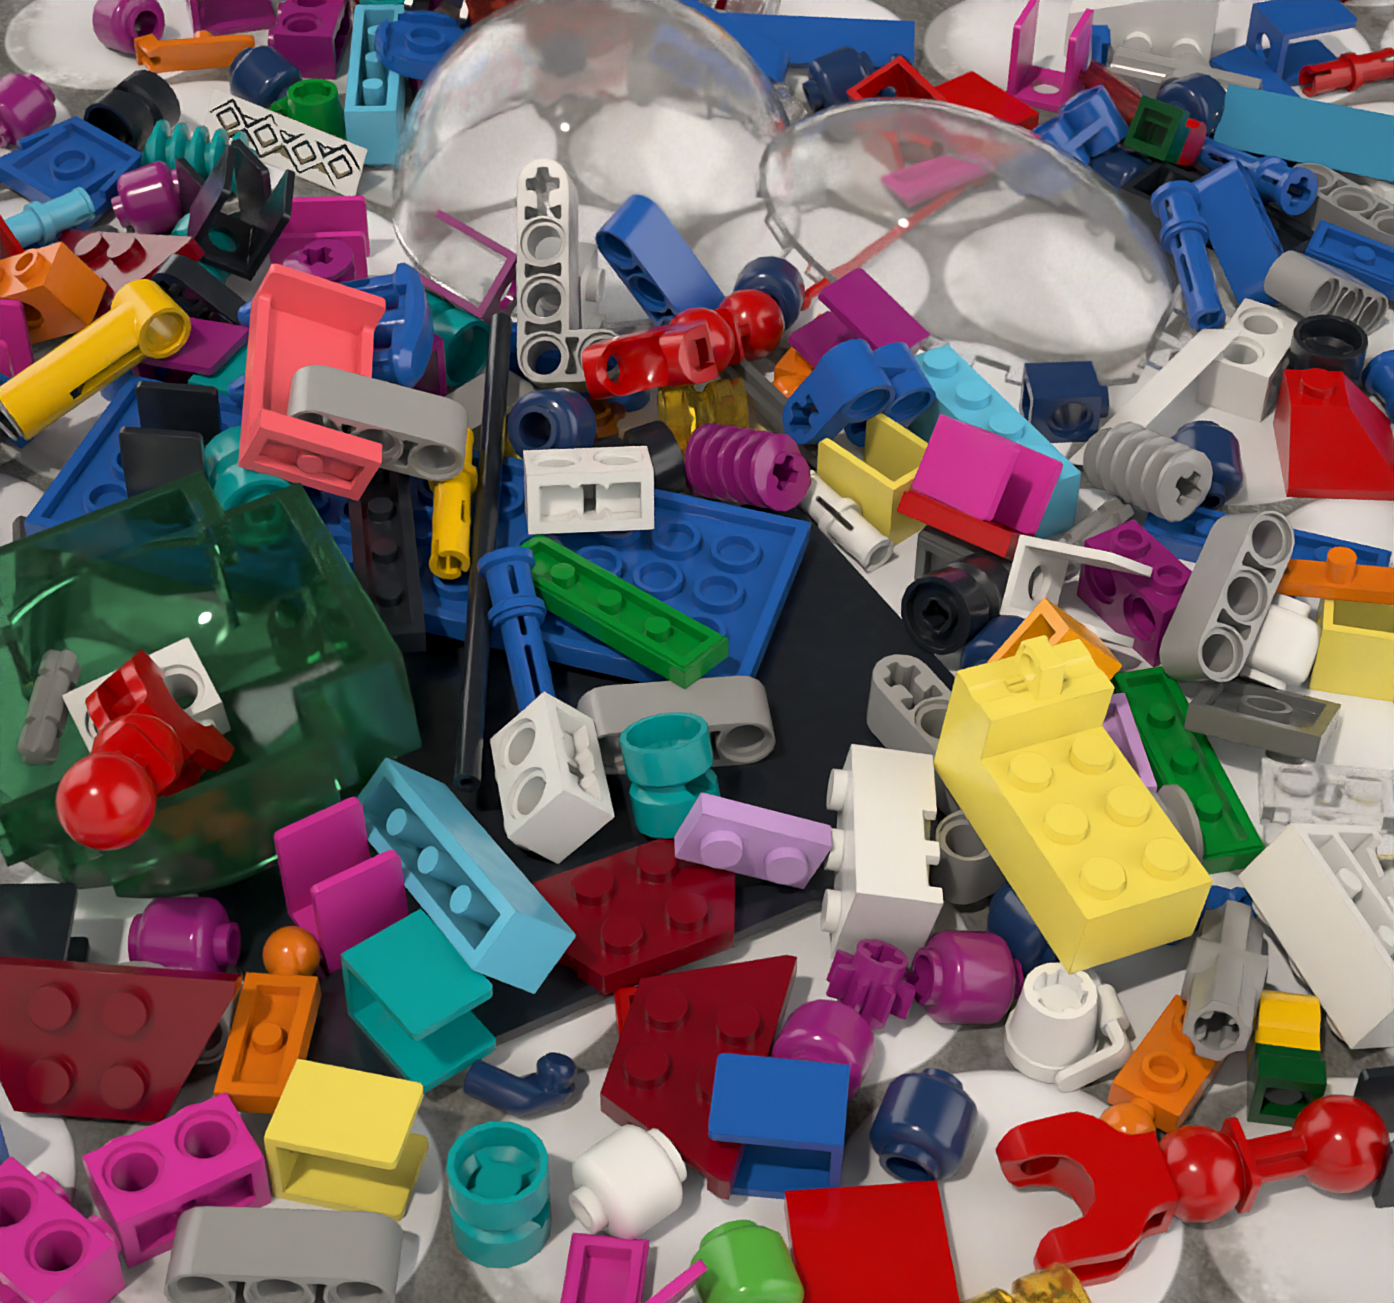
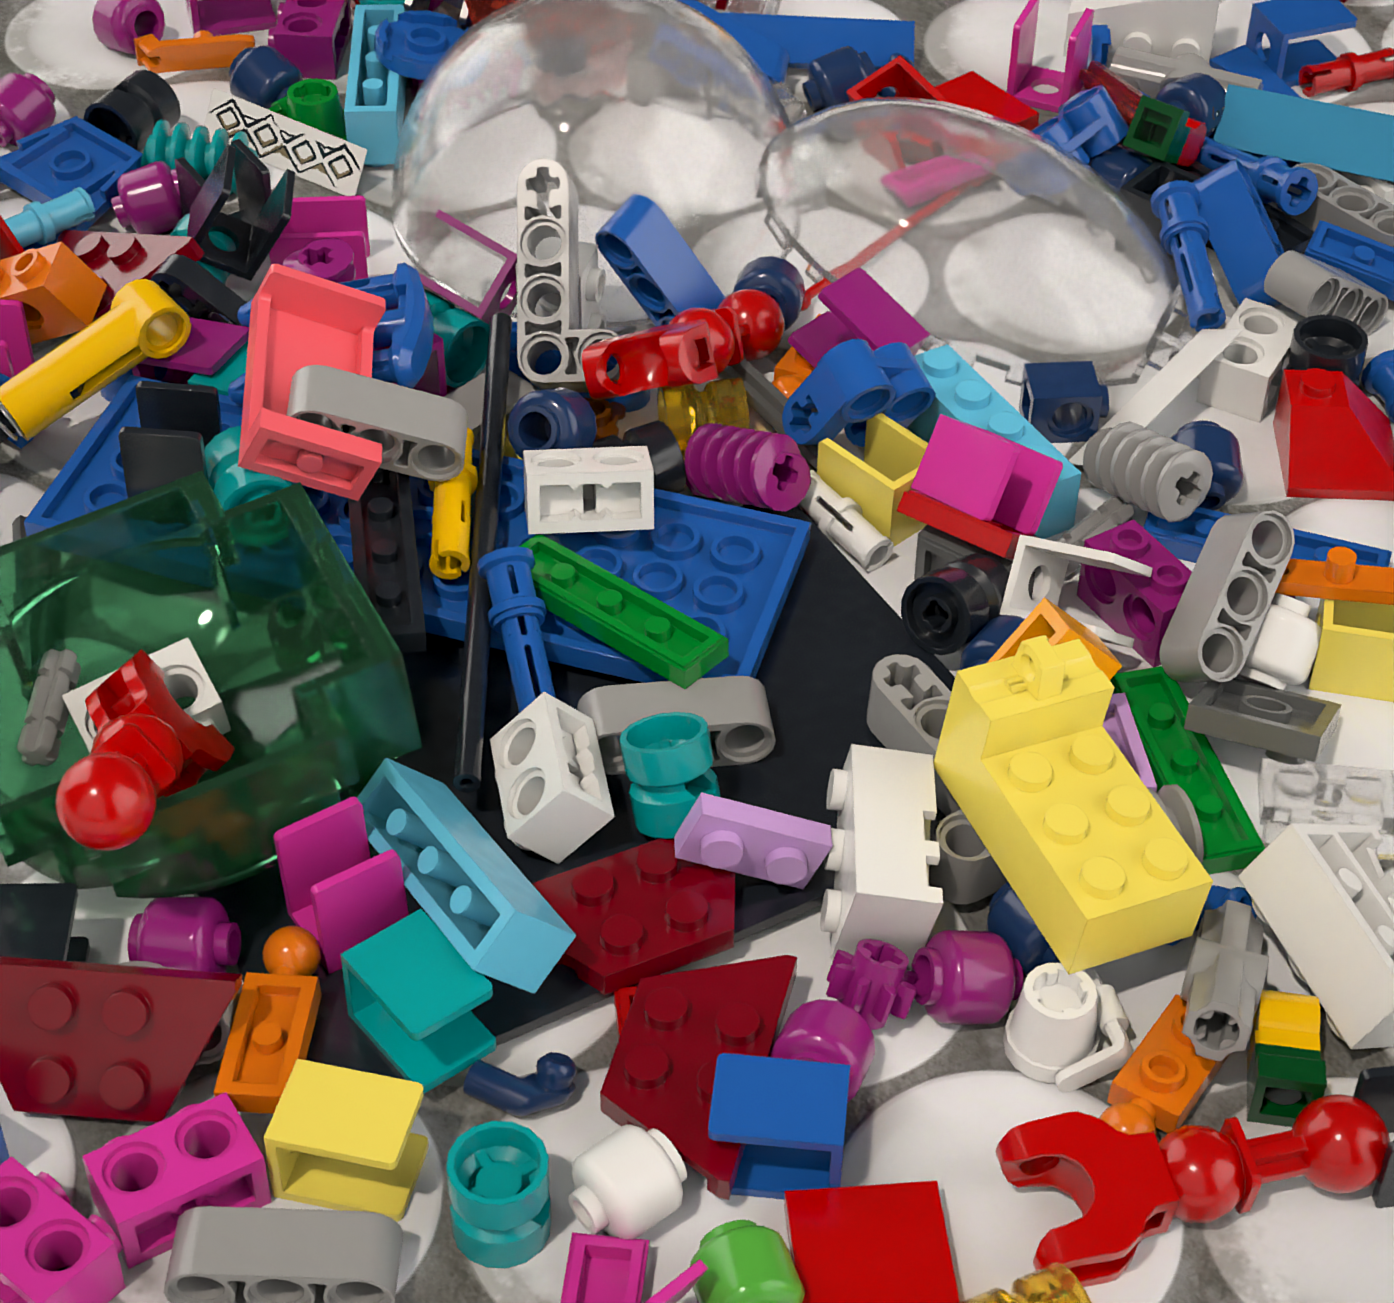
(924, 1126): dark blue head -> none

